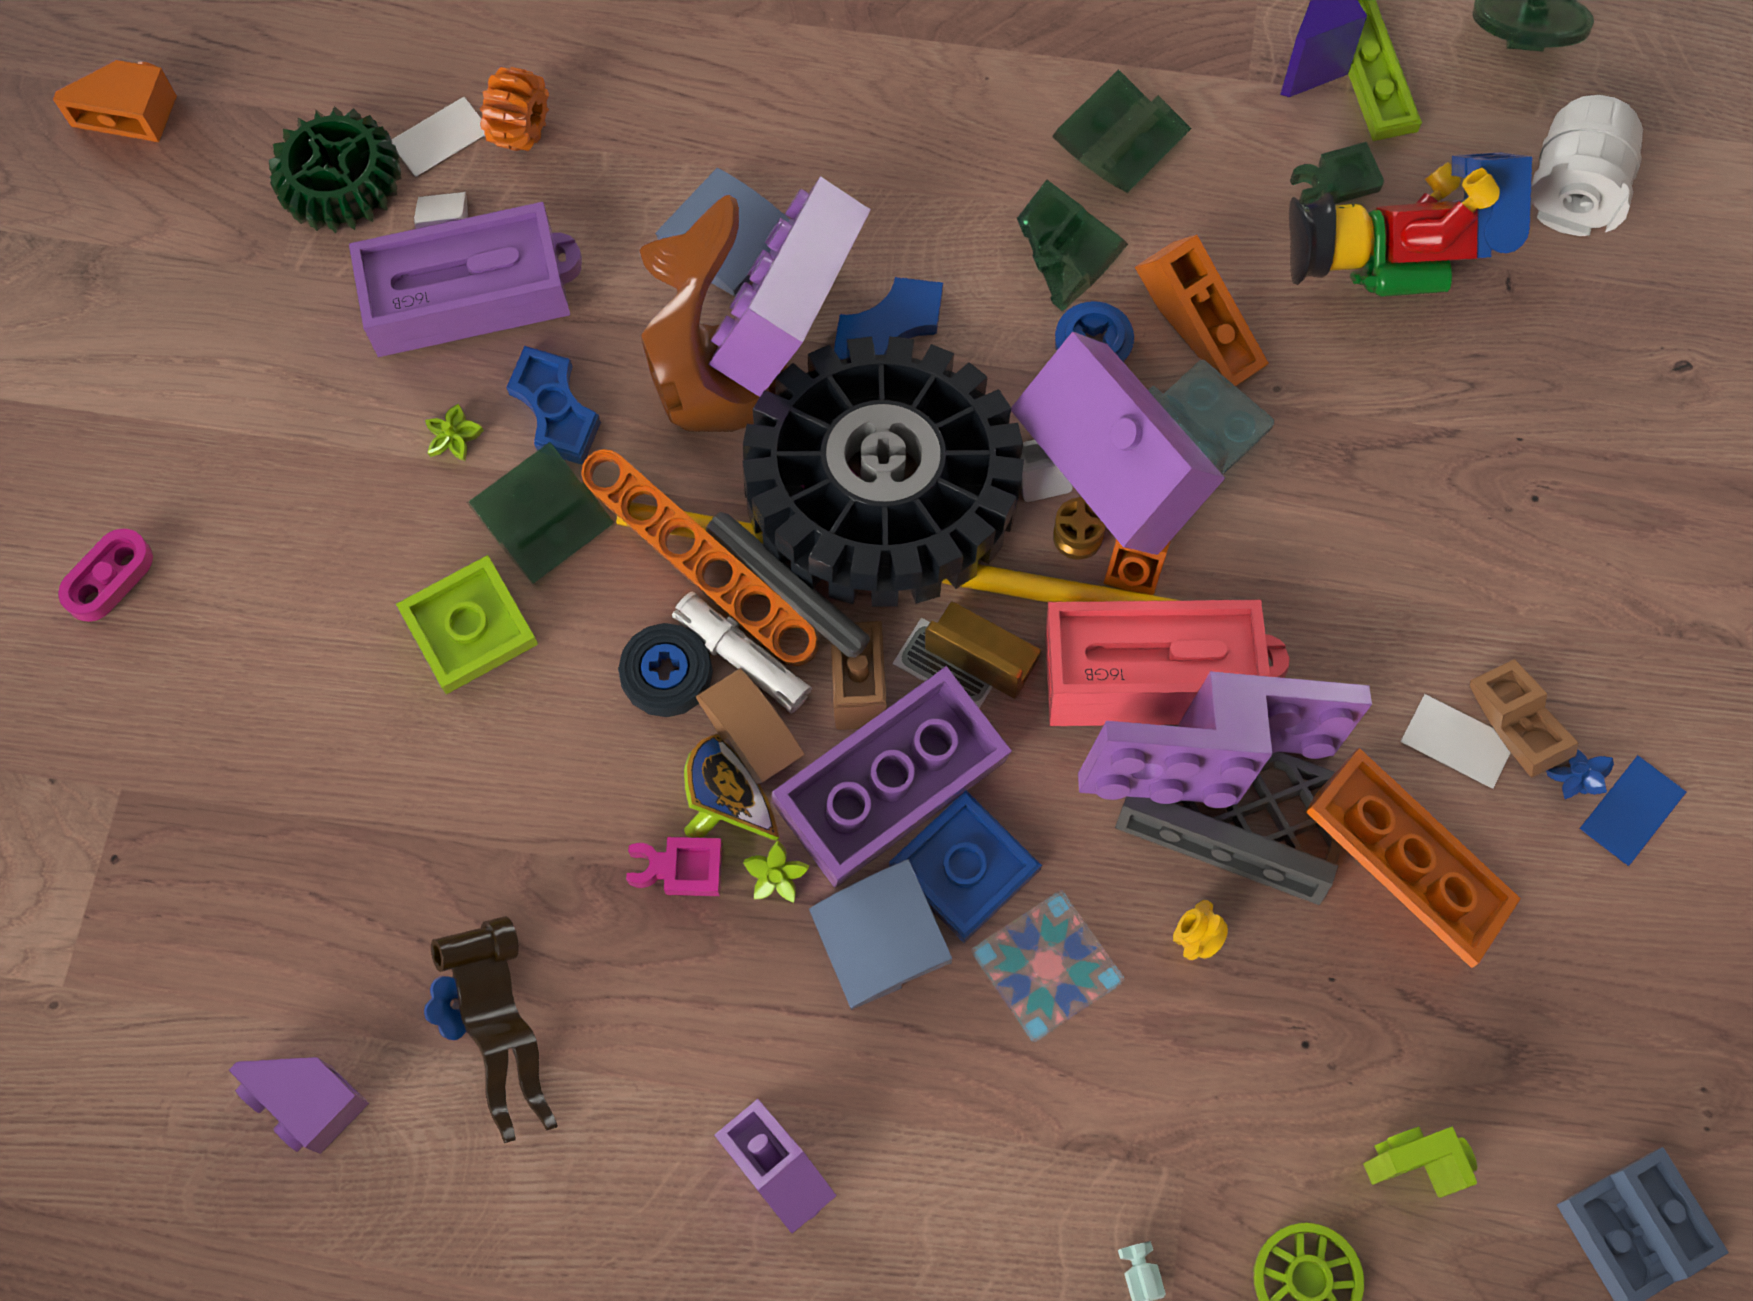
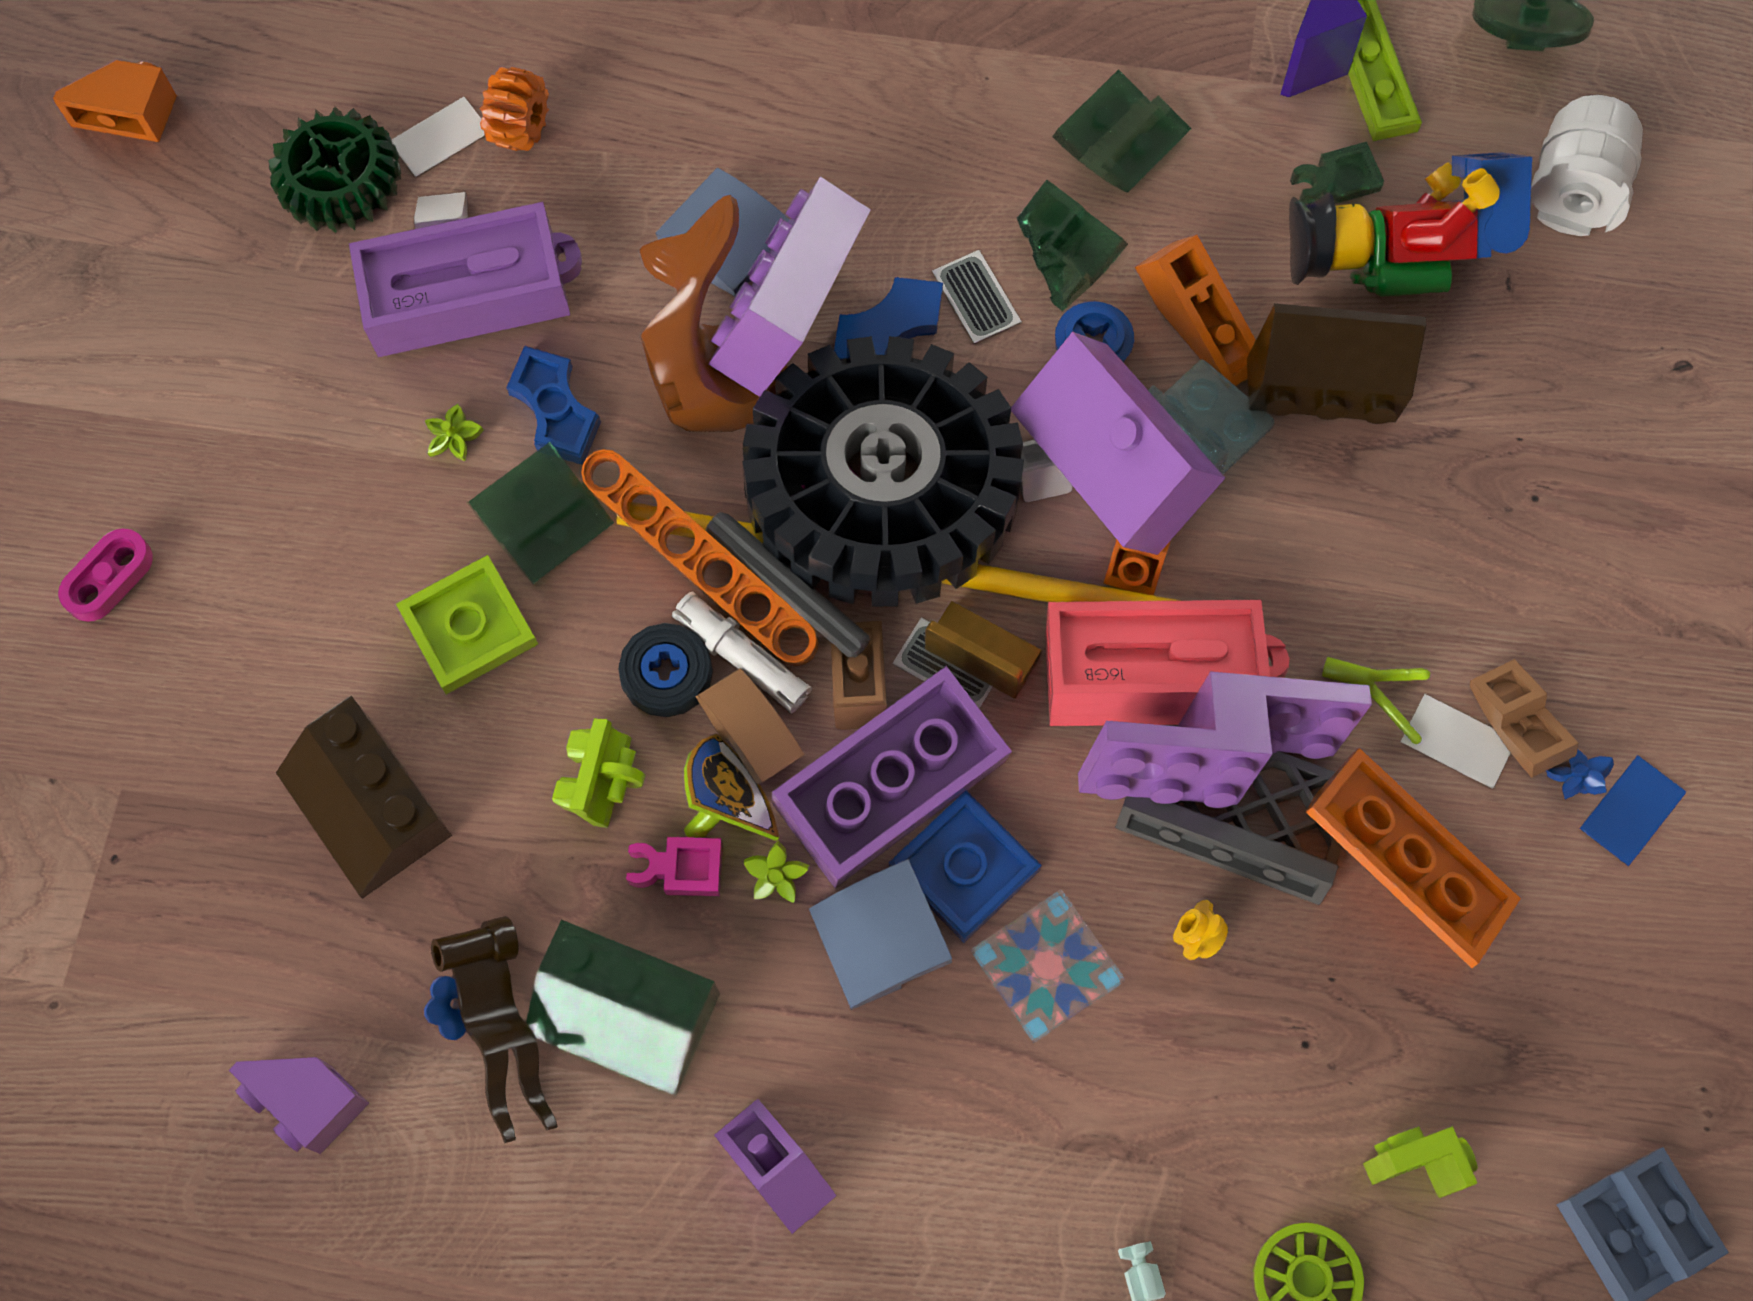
(359, 797): none -> dark brown slope
(603, 773): none -> lime hips
(620, 1007): none -> slope
(976, 296): none -> sticker
(1080, 517): pearl gold wheel -> none
(1335, 363): none -> dark brown slope
(1357, 674): none -> lime plant

